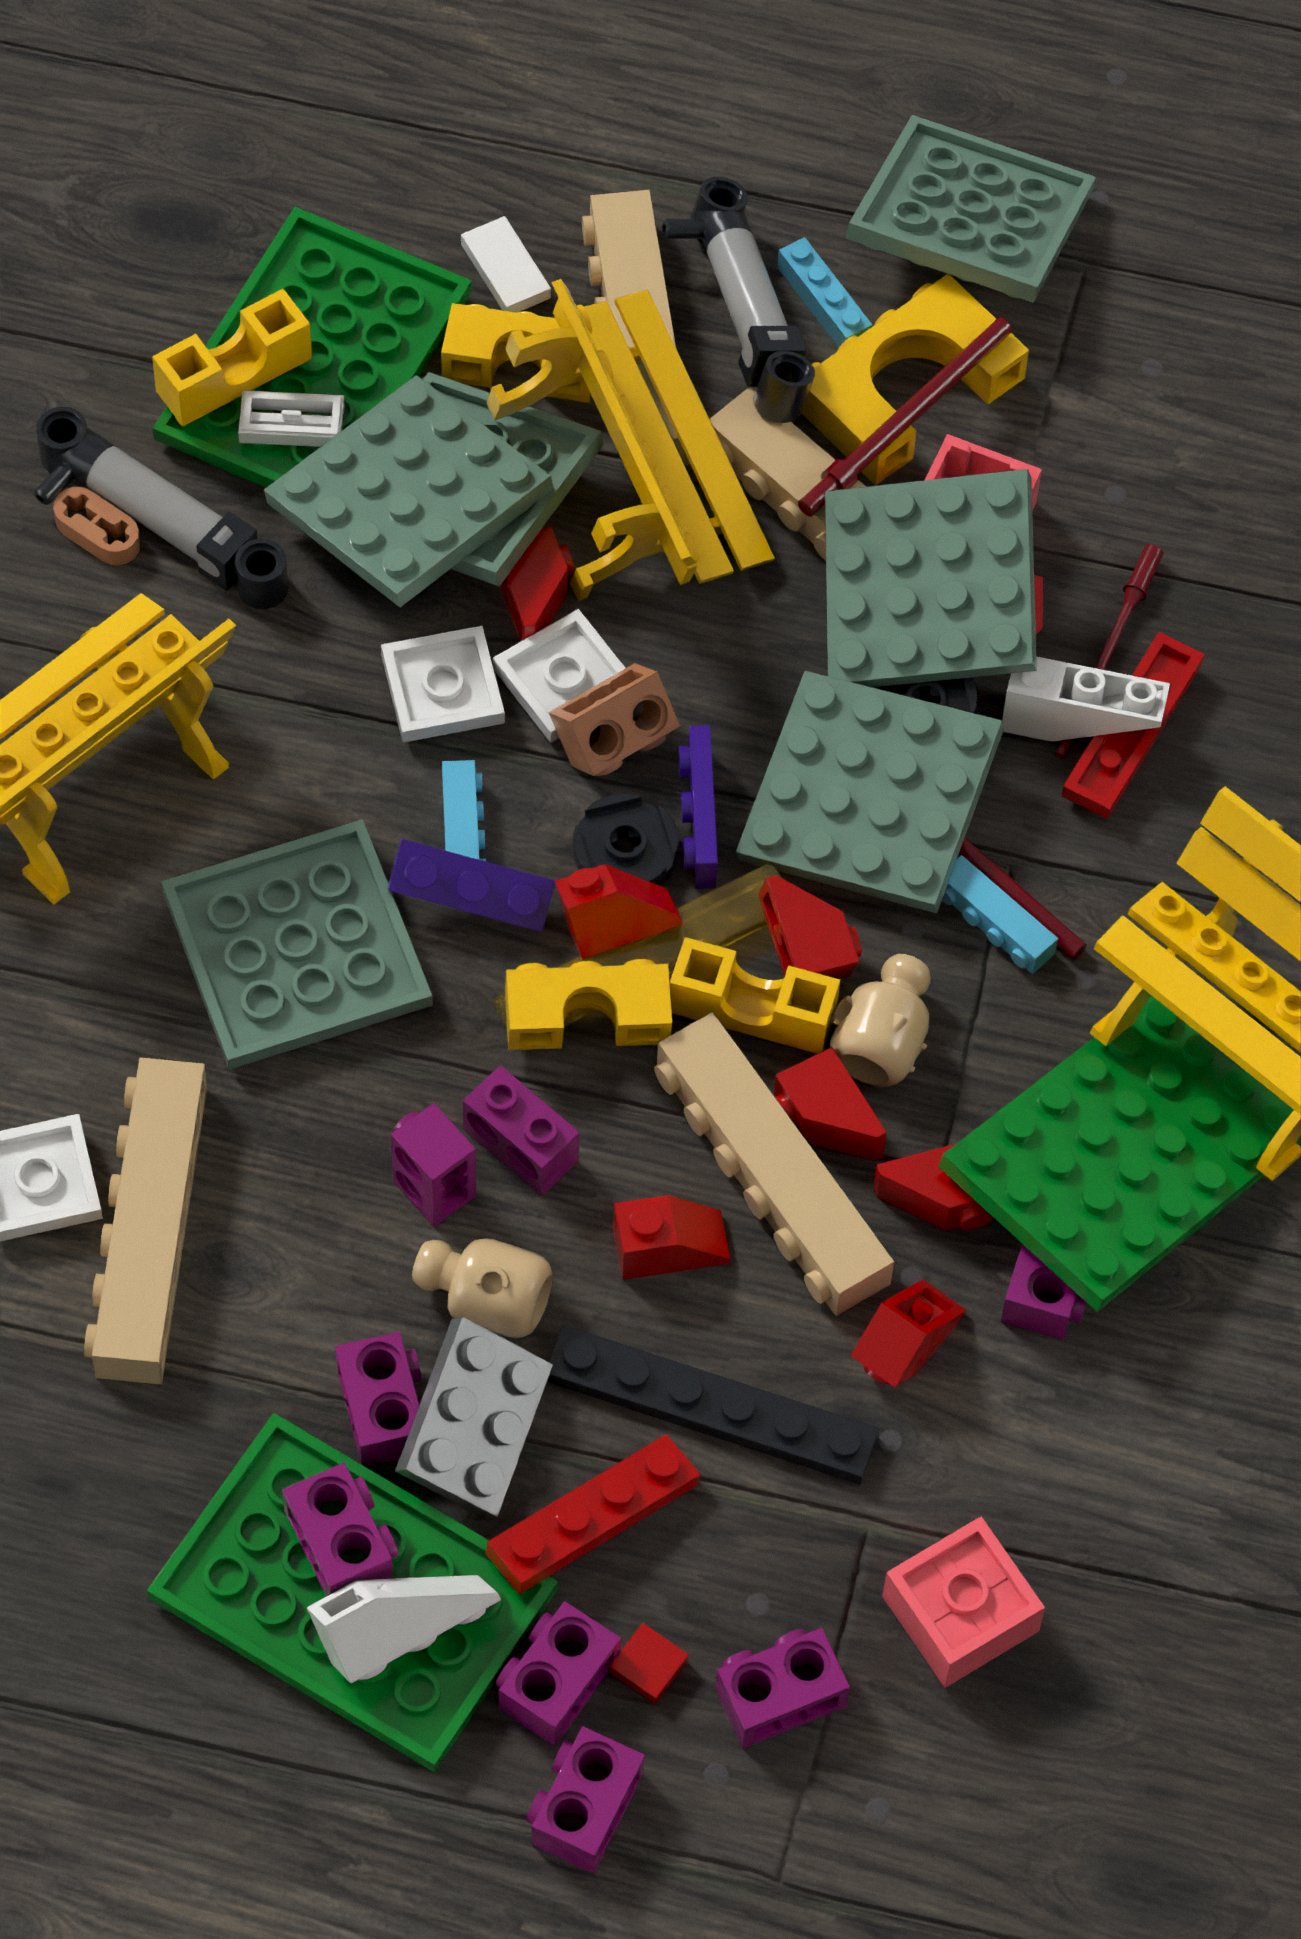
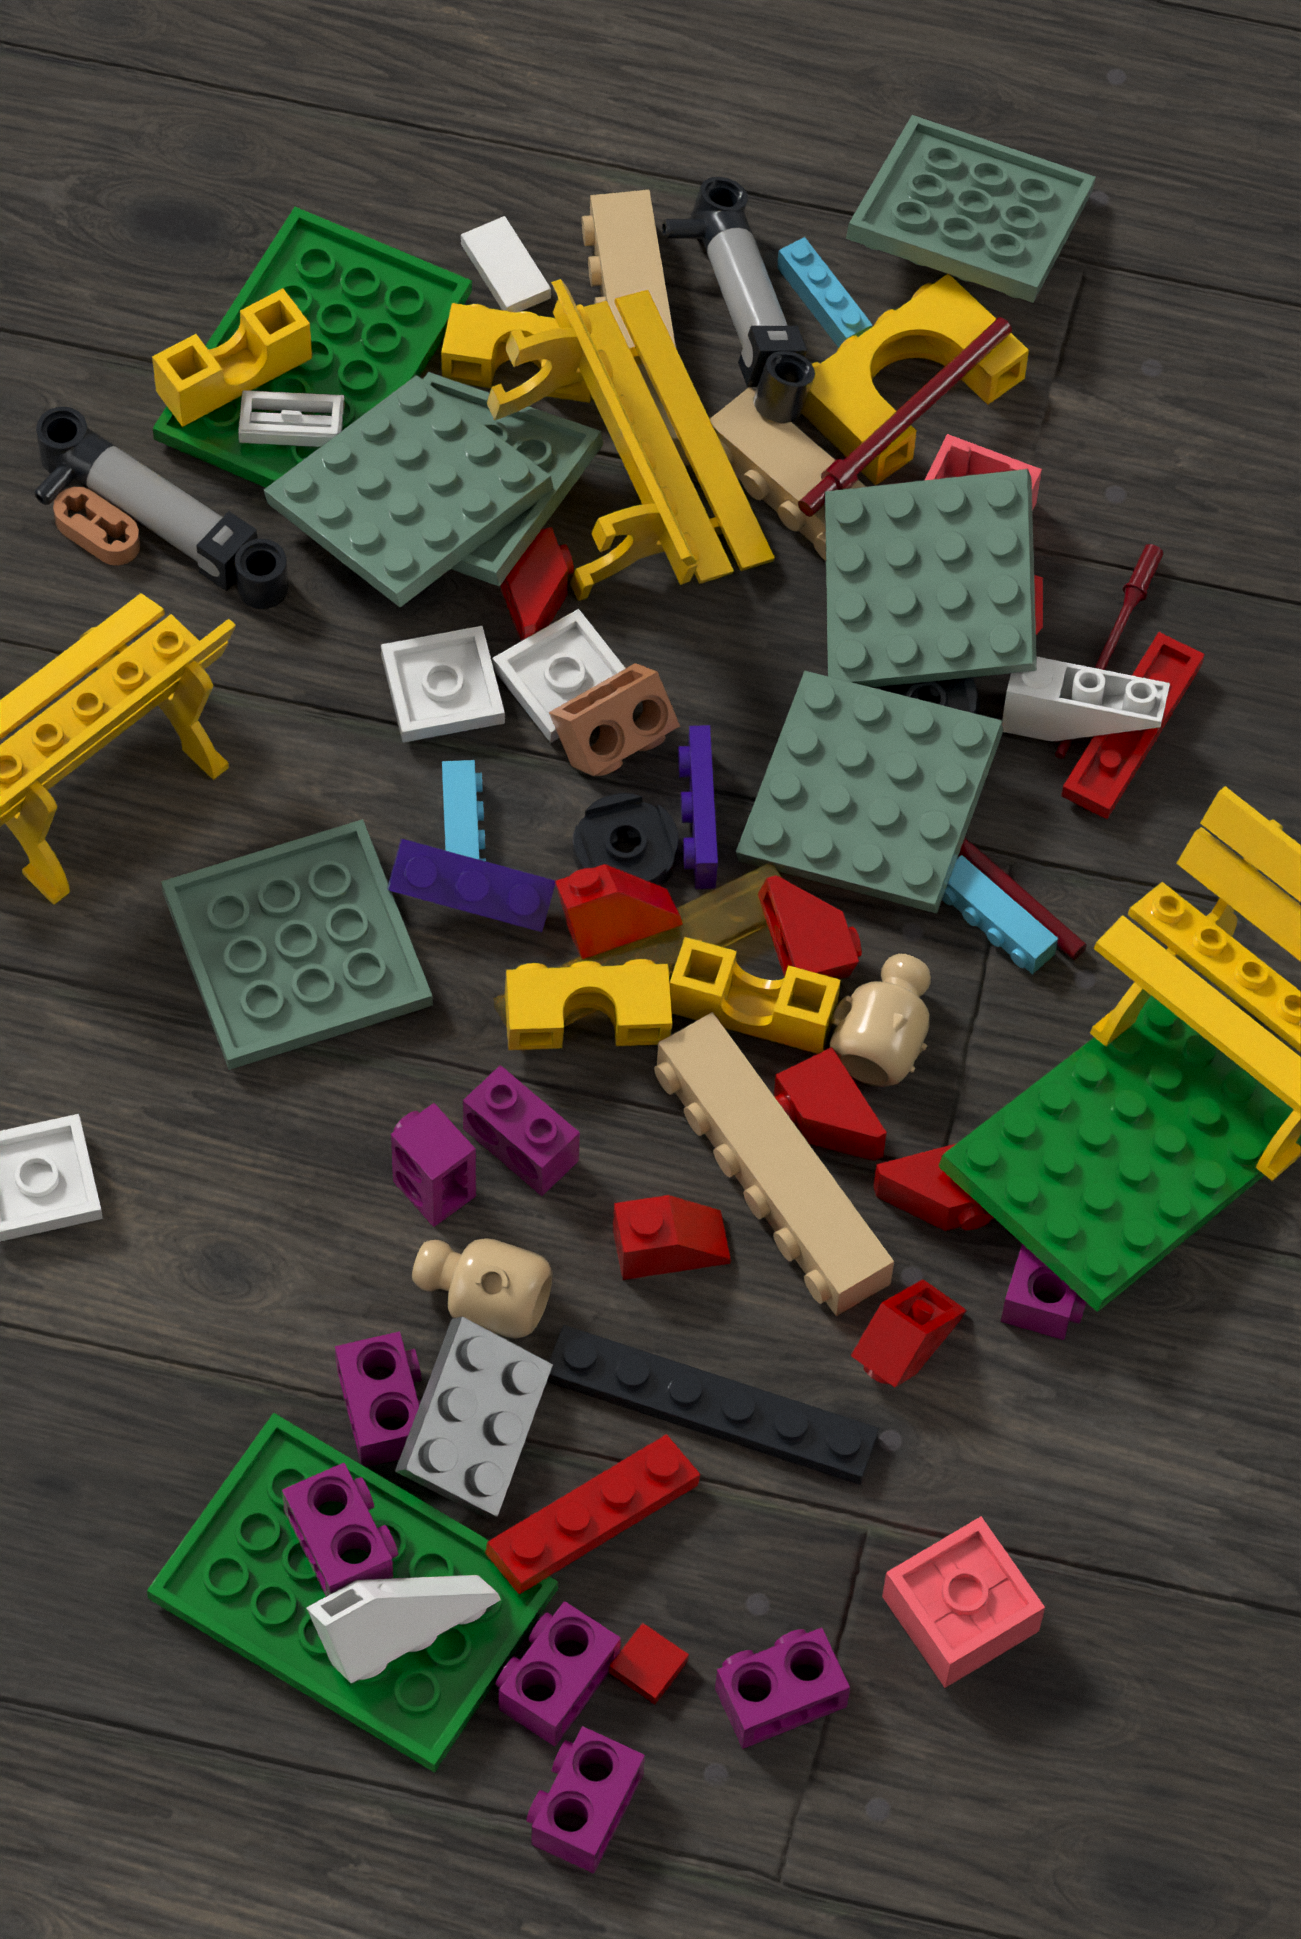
(148, 1221): tan brick -> none

